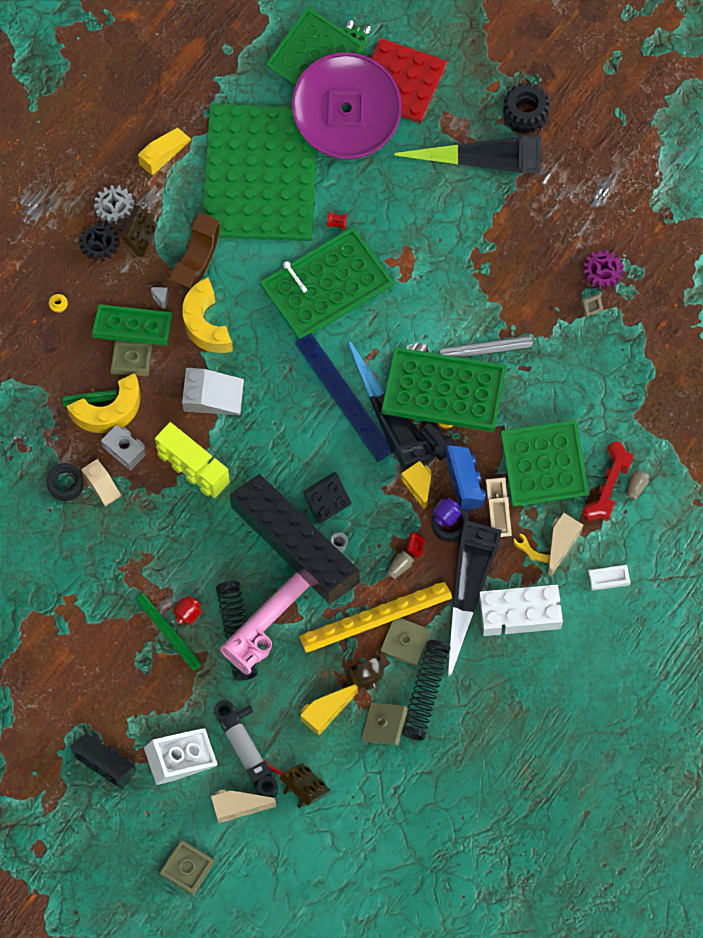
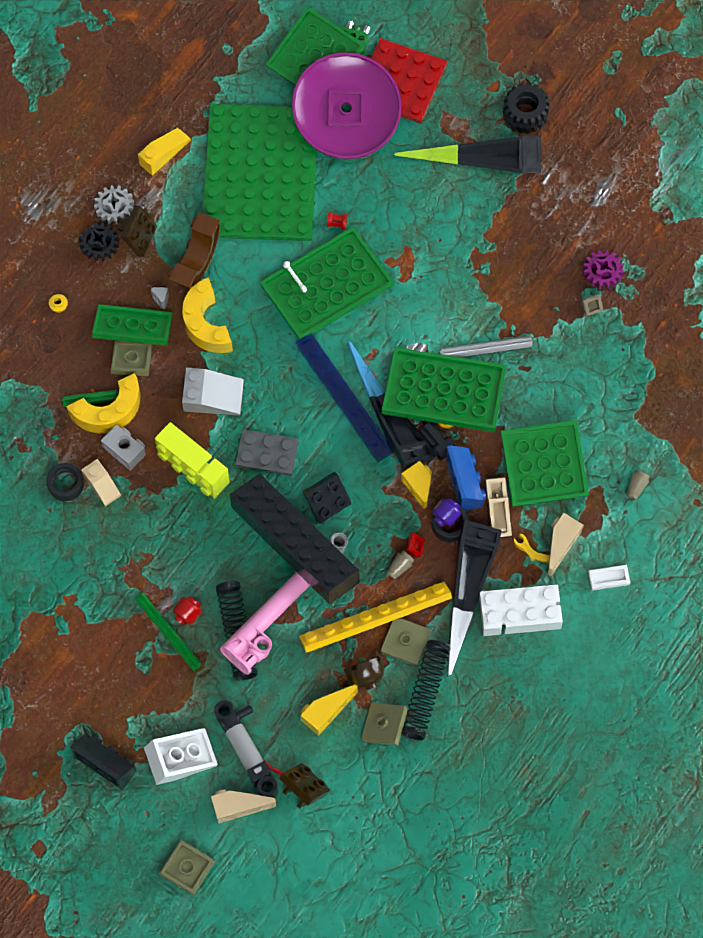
(267, 452): none -> dark grey plate
(604, 506): red plate -> none

